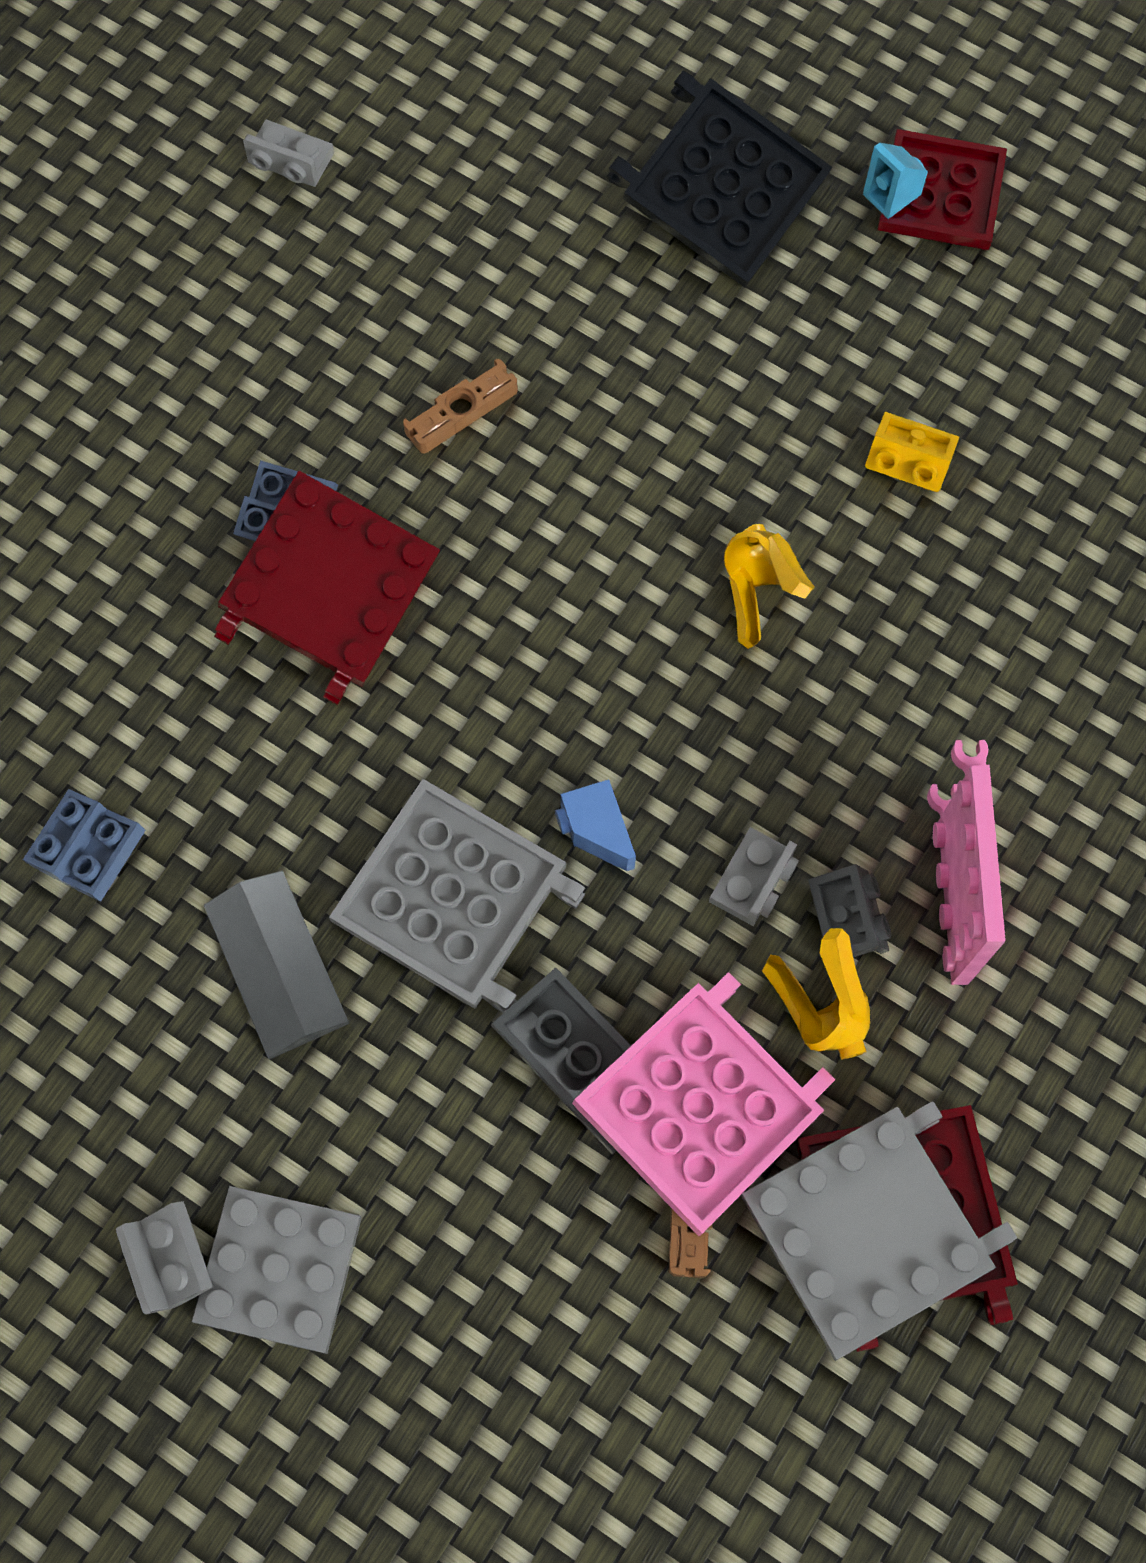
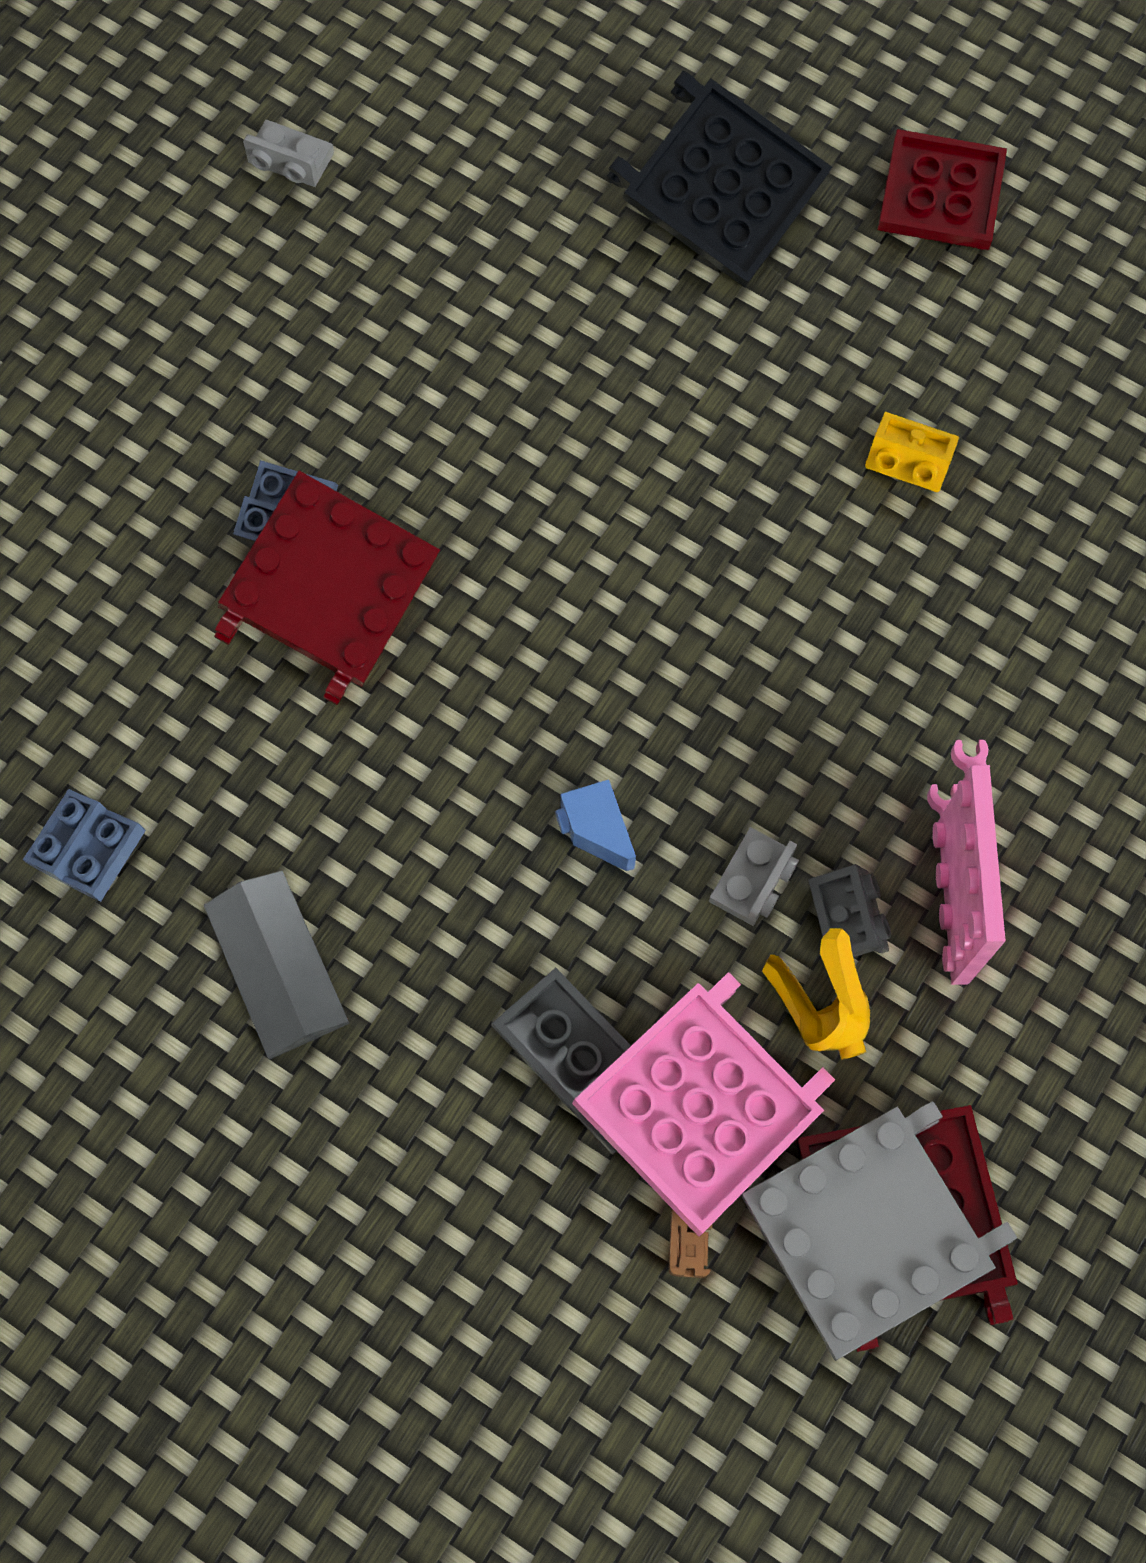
(164, 1259): light grey bracket -> none
(278, 1269): light grey plate -> none
(441, 422): medium nougat piece -> none
(452, 895): light grey plate -> none
(758, 560): yellow piece -> none
(893, 179): medium azure slope -> none

